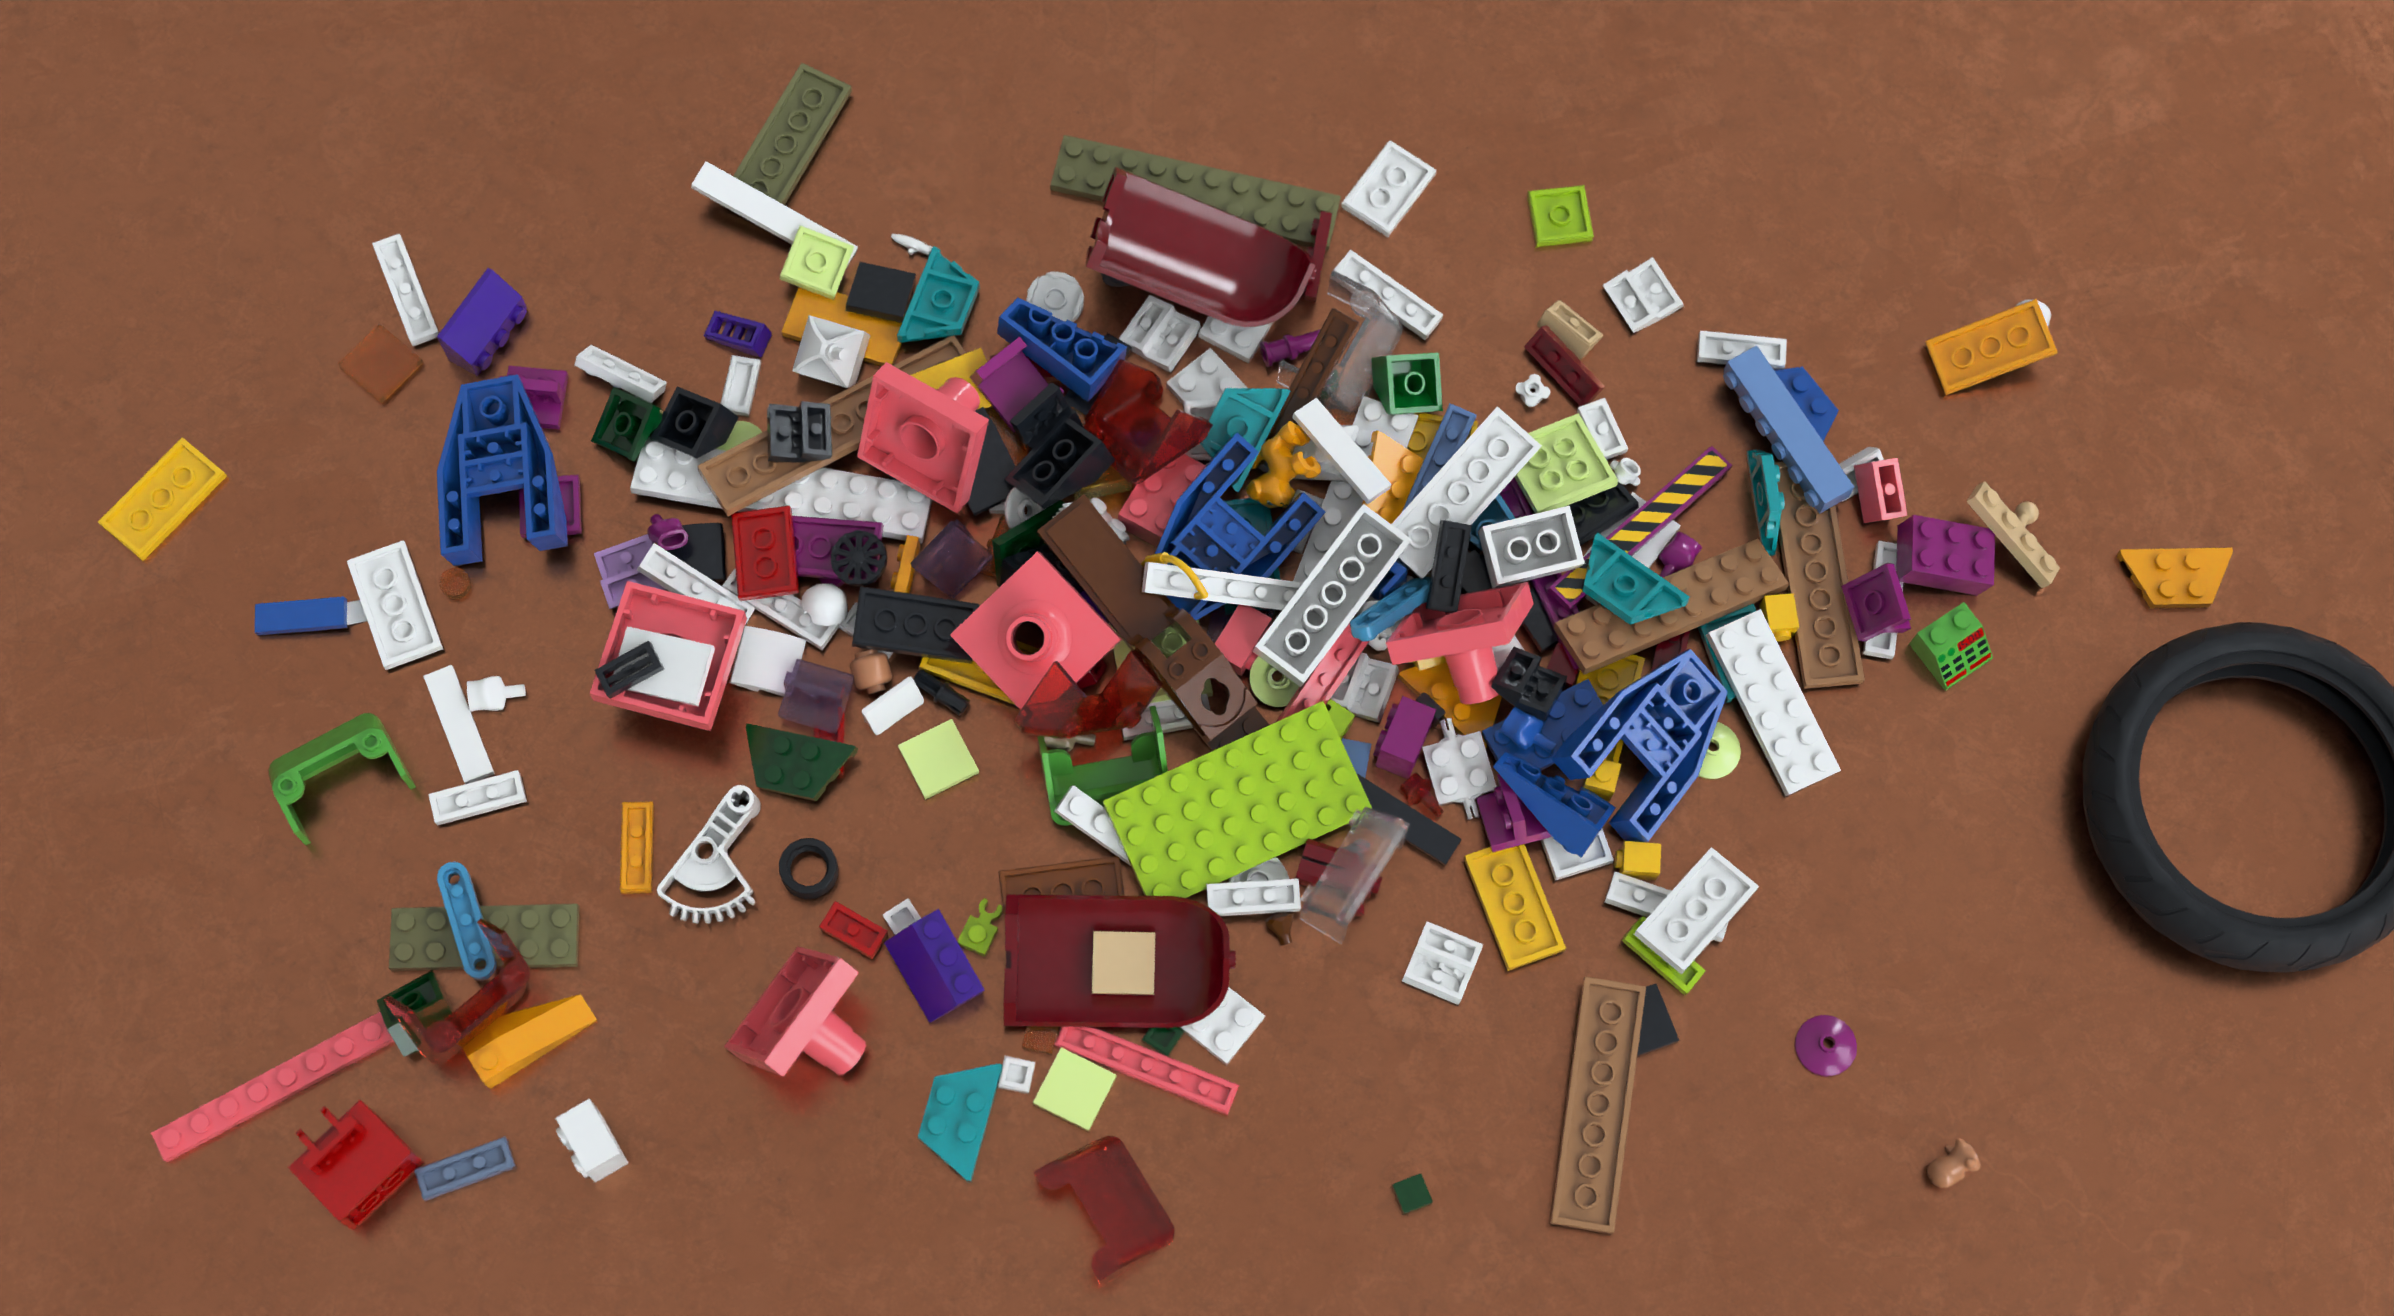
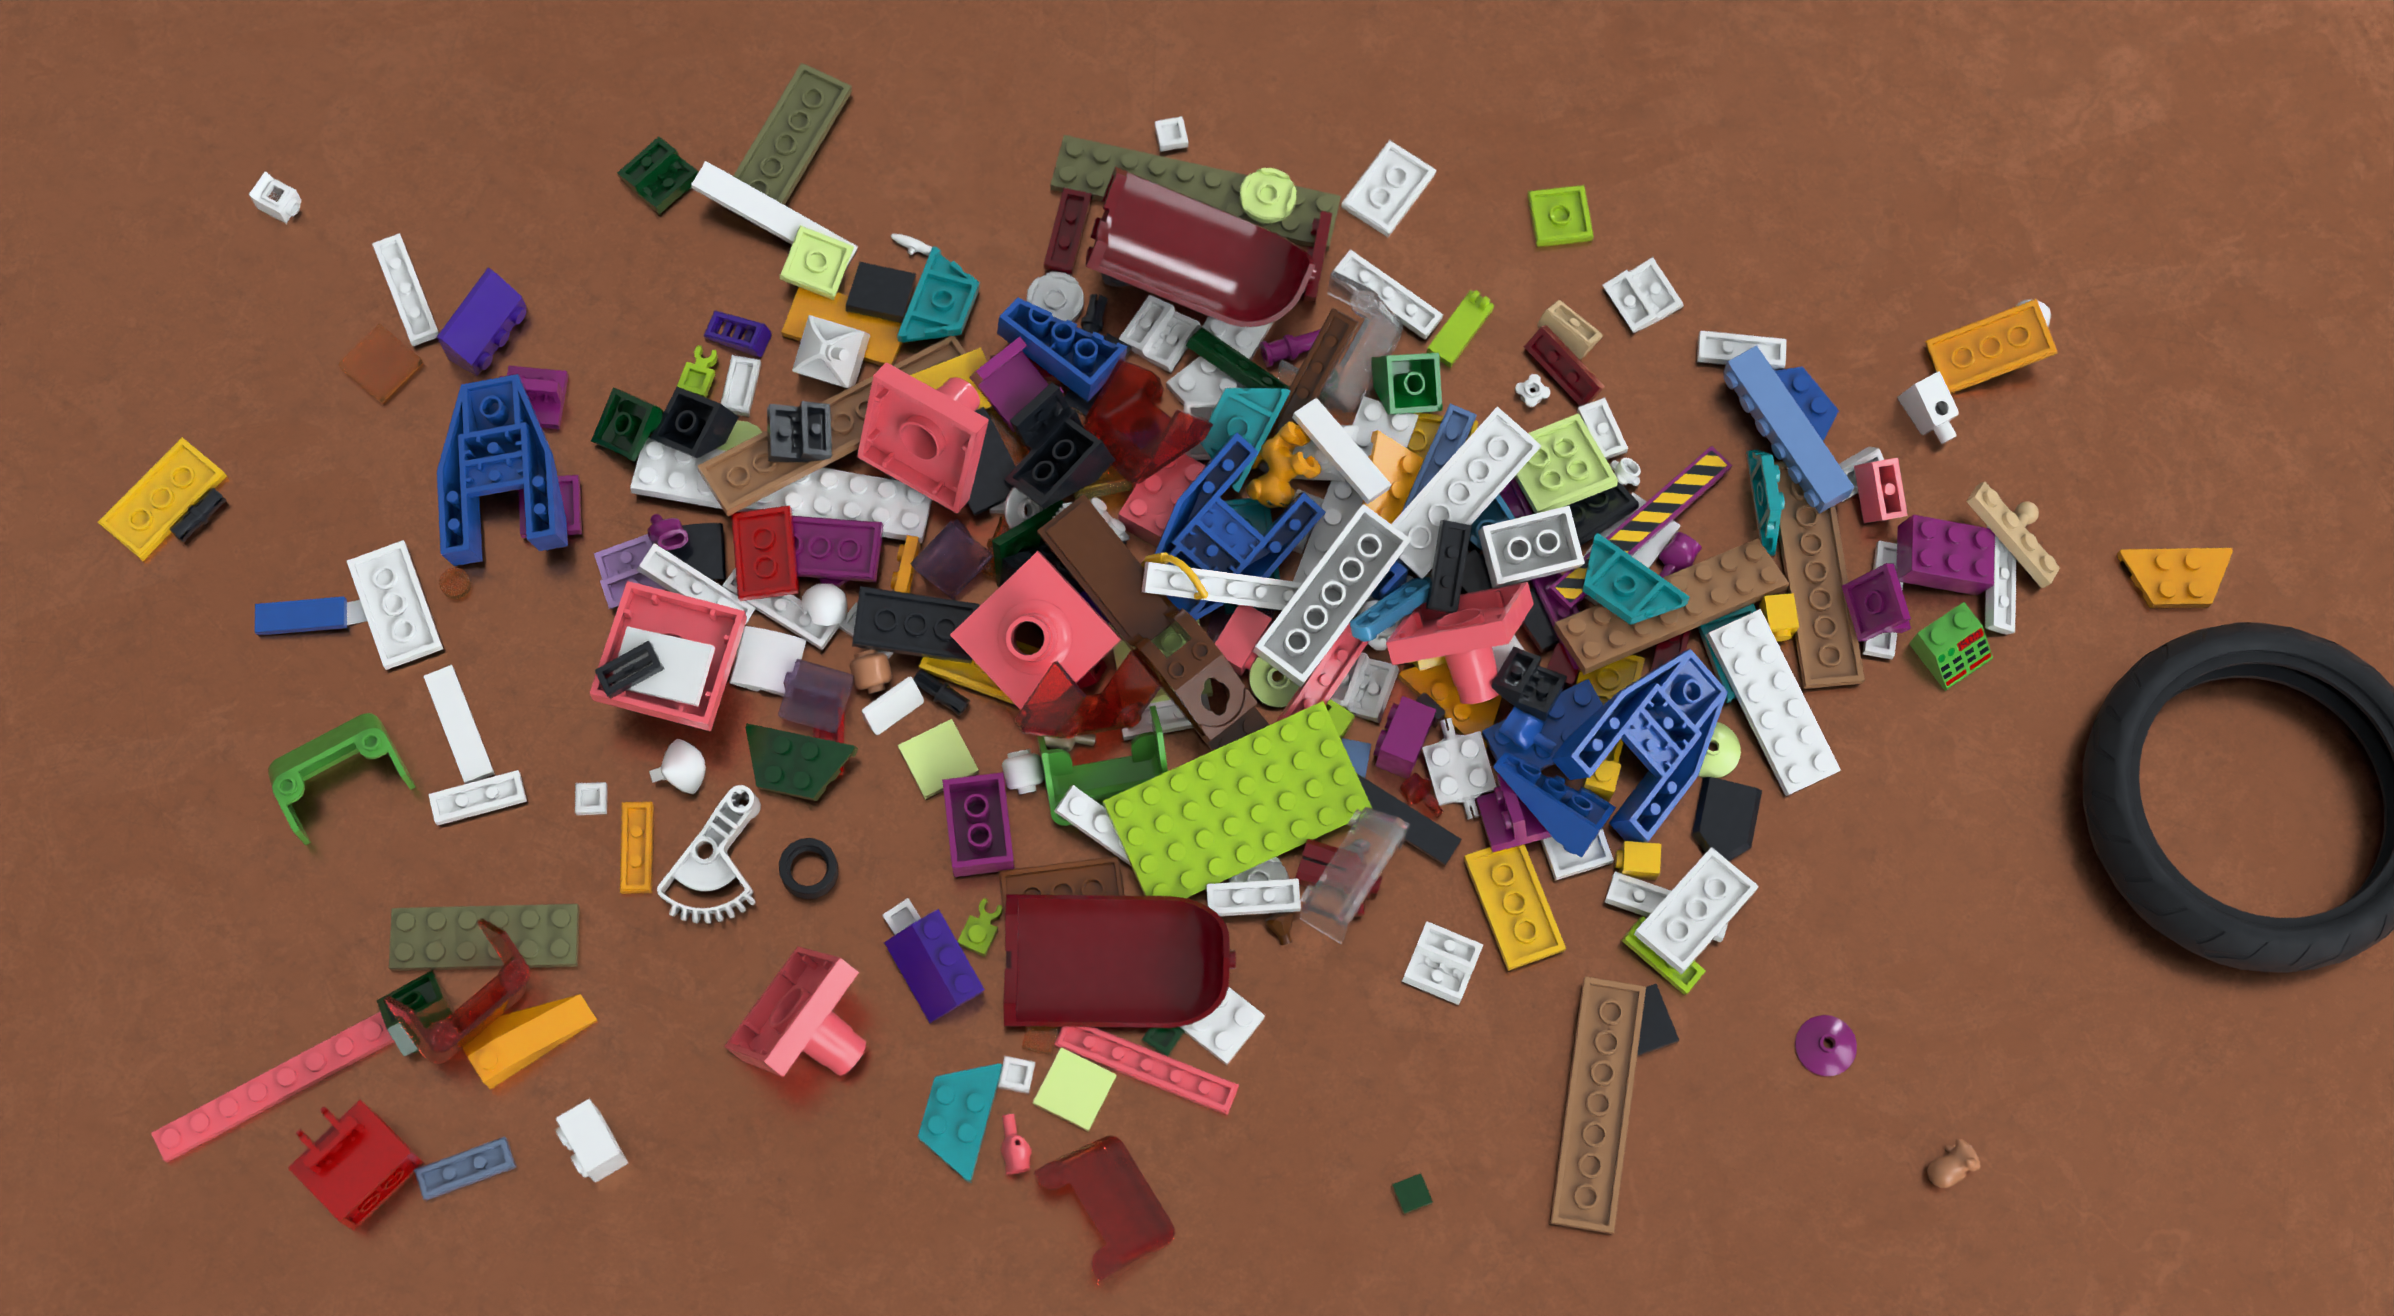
(198, 515): none -> black pin
(275, 198): none -> white window
(463, 915): dark azure plate -> none
(491, 693): white piece -> none
(591, 798): none -> white tile
(620, 373): white plate -> none
(658, 175): none -> dark green slope
(681, 767): none -> white piece
(698, 376): none -> lime plate
(853, 930): red plate -> none
(859, 558): black wheel -> none
(978, 824): none -> magenta brick
(1014, 1148): none -> coral piece
(1023, 771): none -> white head
(1067, 231): none -> dark red plate
(1093, 320): none -> black pin
(1123, 963): tan tile -> none
(1171, 134): none -> white plate
(1232, 361): none -> dark green tile
(1268, 195): none -> yellowish green tile
(1461, 327): none -> lime hinge
(1726, 817): none -> black tile
(1931, 407): none -> white torso
(2001, 597): none -> white plate

